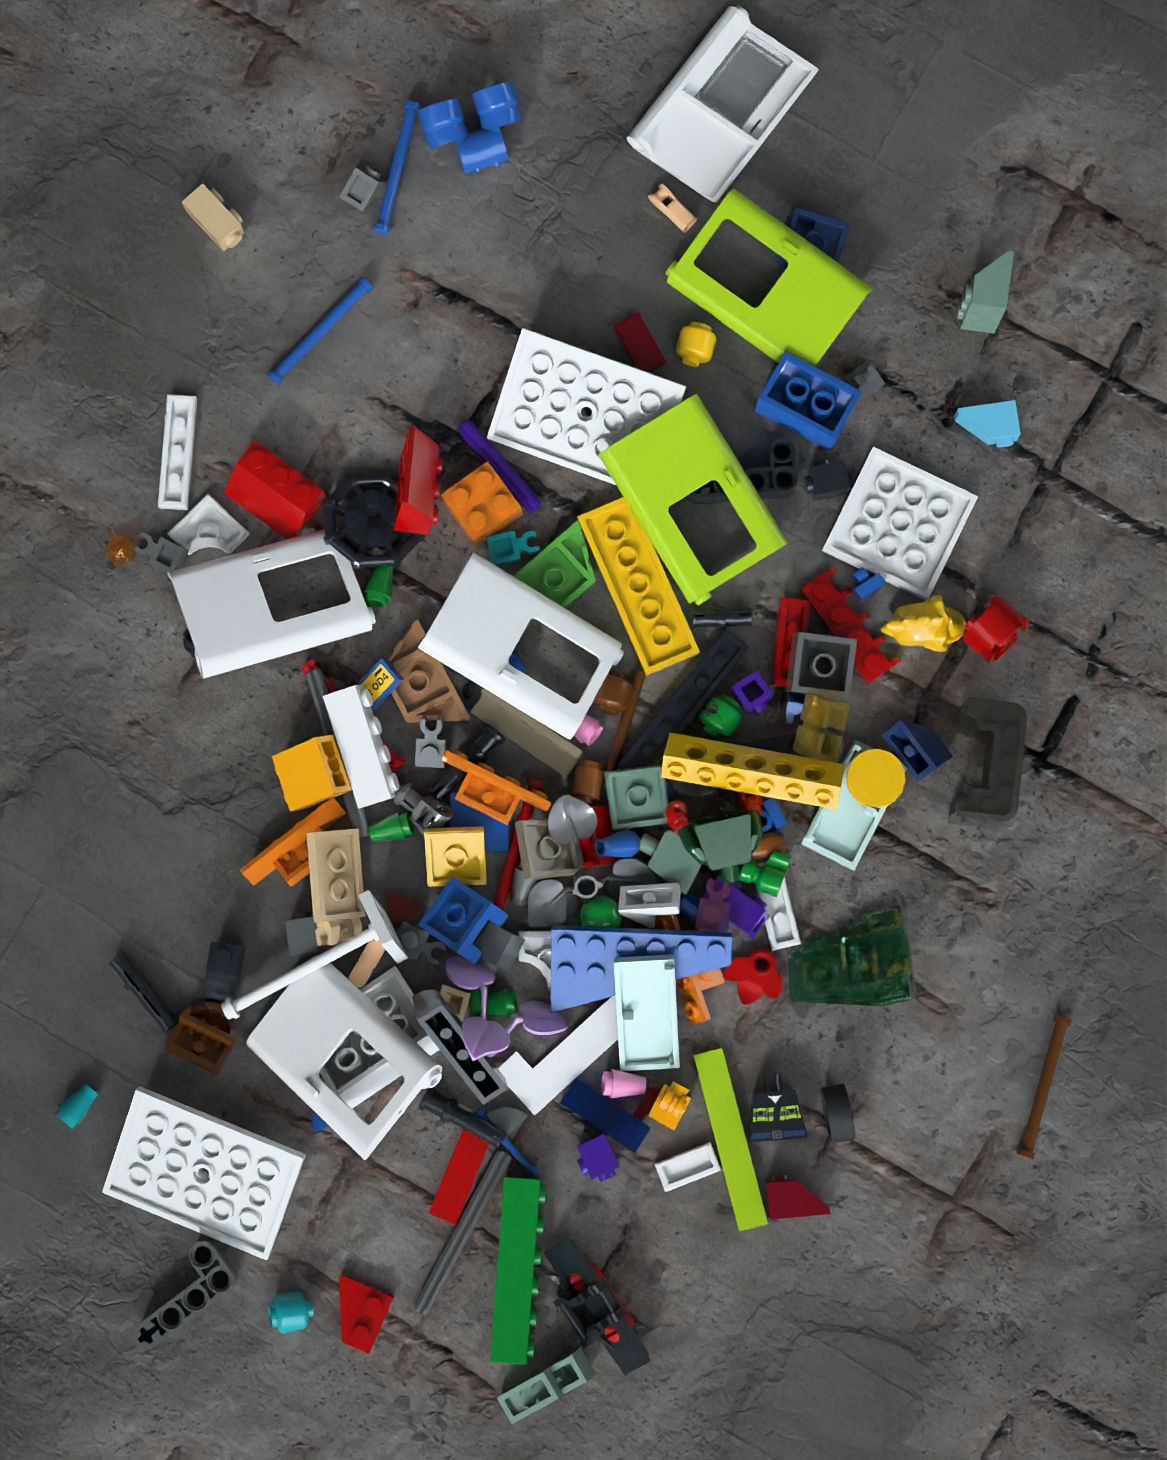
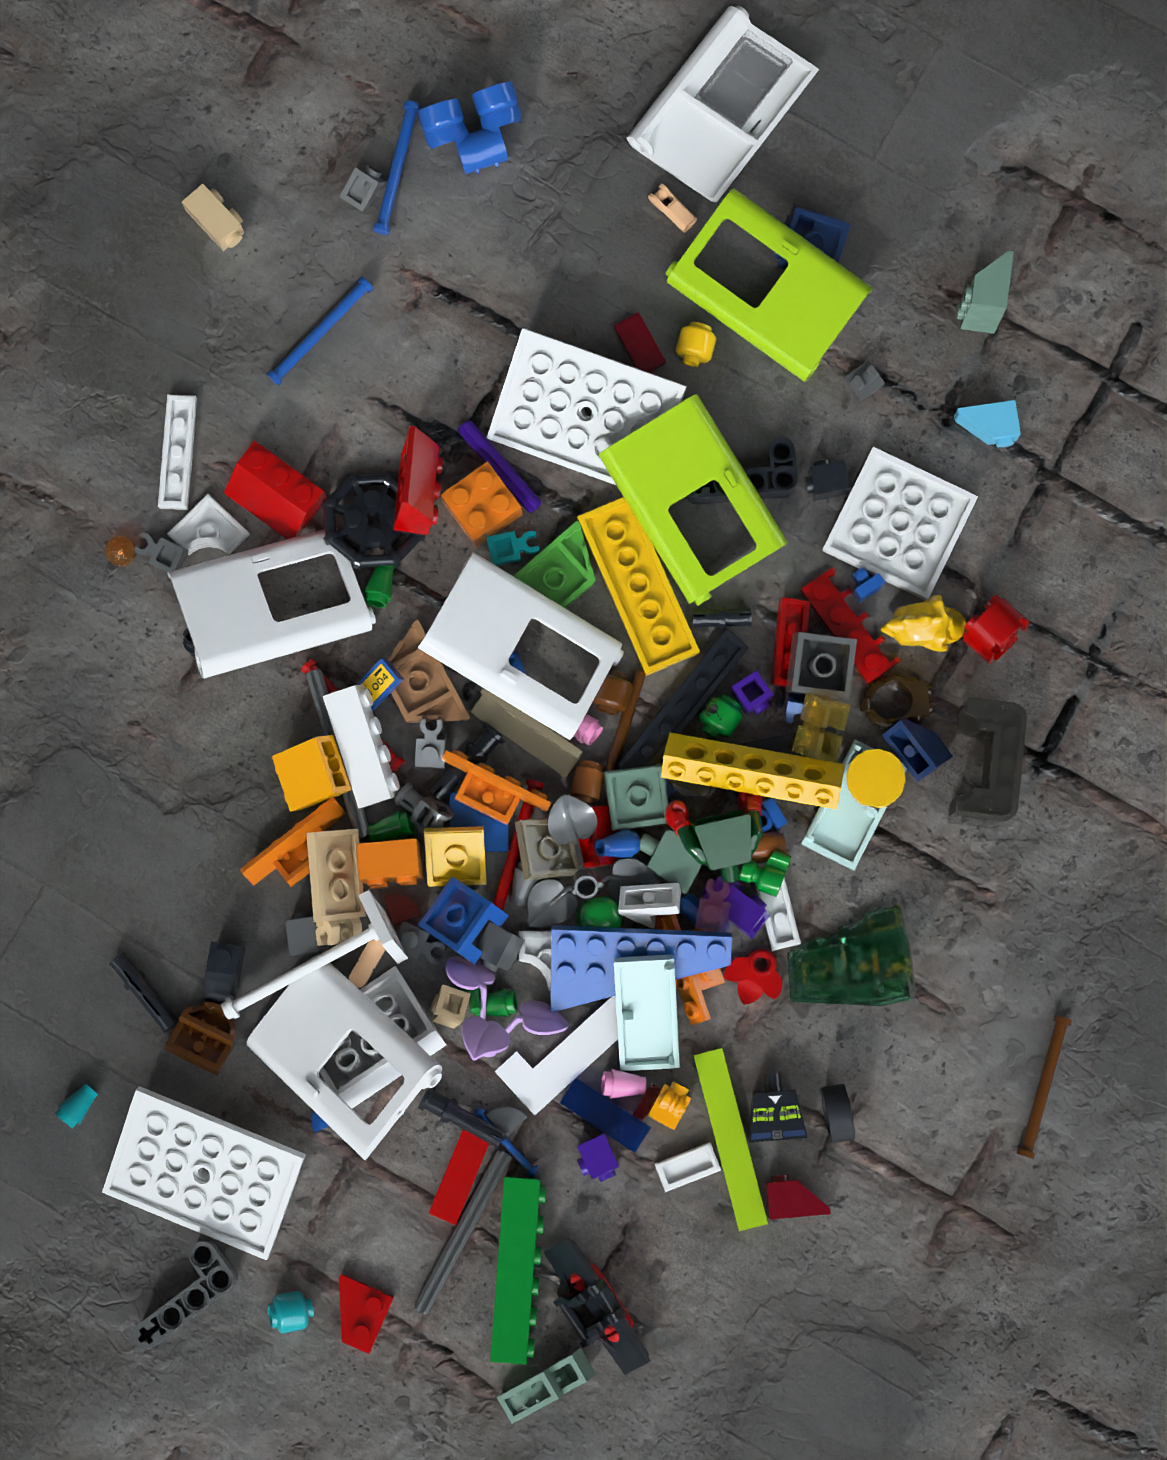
(390, 863): none -> orange brick
(446, 1032): black brick -> none
(807, 401): blue slope -> none
(917, 694): none -> dark brown piece

